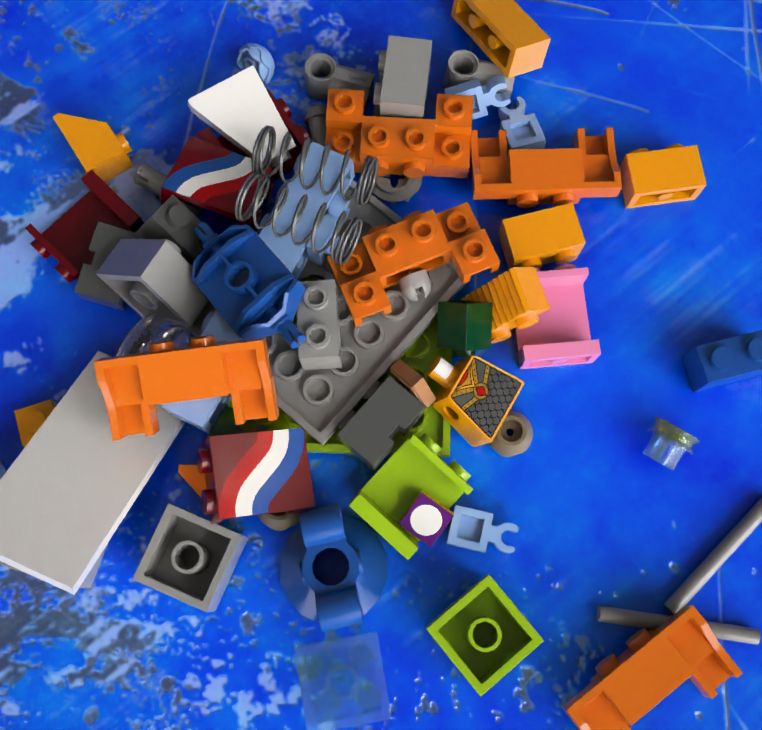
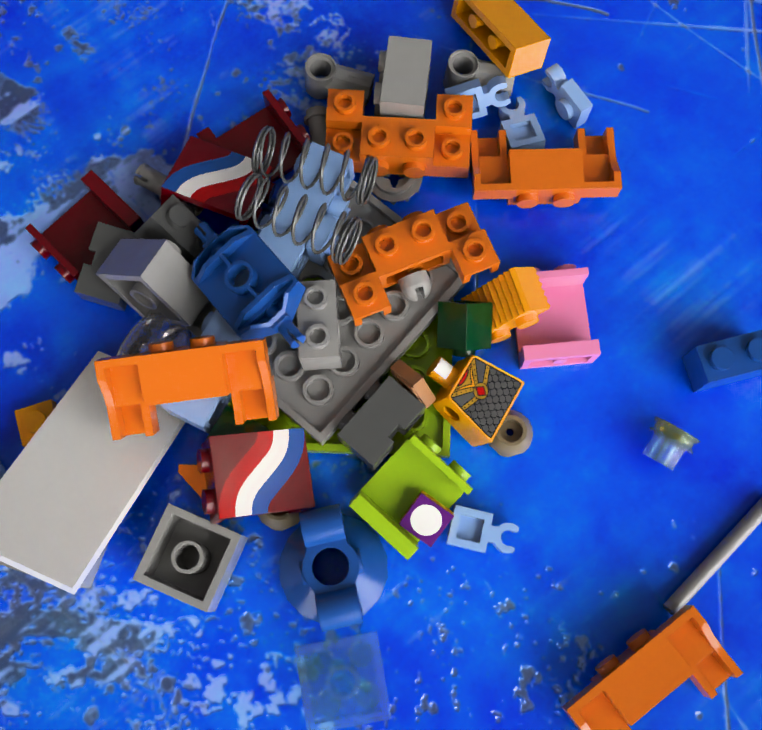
(96, 145): light orange slope -> none
(240, 110): white slope -> none
(260, 58): light blue plate -> none
(484, 634): lime brick -> none
(542, 237): light orange brick -> none
(570, 99): none -> light blue plate
(653, 621): light grey piece -> none
(661, 175): light orange brick -> none

